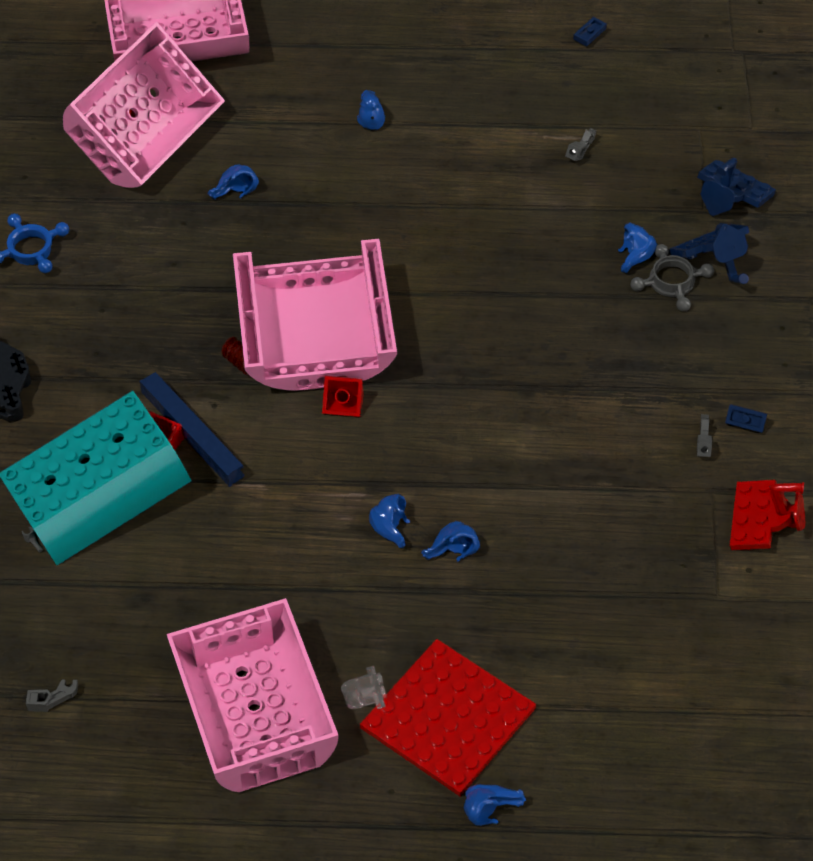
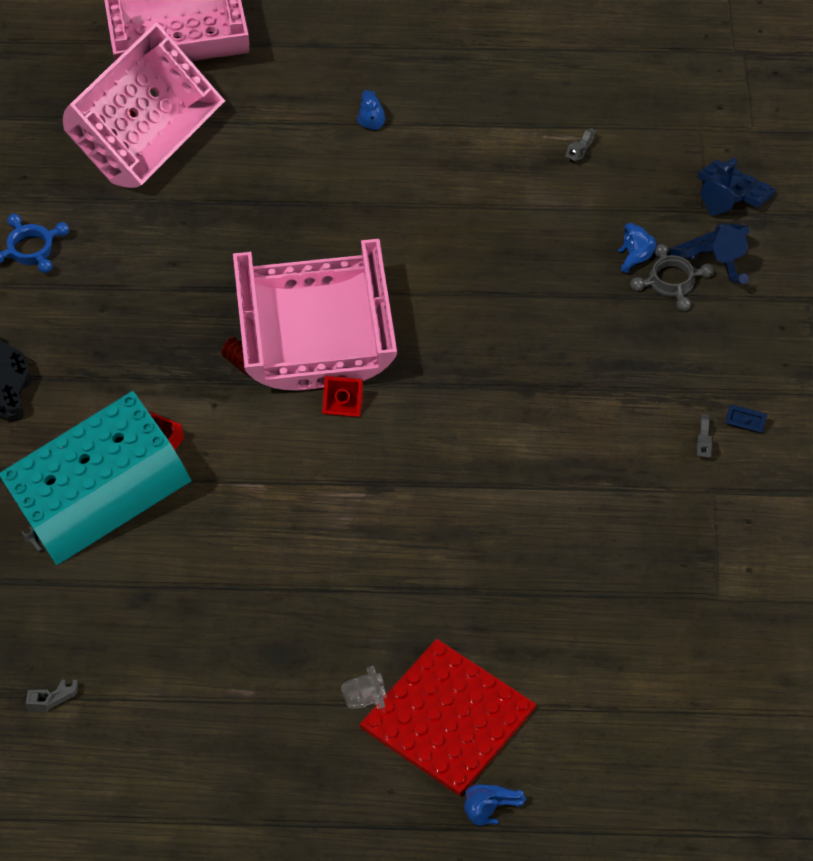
(194, 430): dark blue tile -> none
(238, 178): blue piece -> none
(277, 679): bright pink slope -> none
(386, 517): blue piece -> none
(456, 538): blue piece -> none
(590, 31): dark blue plate -> none
(763, 509): red plate -> none

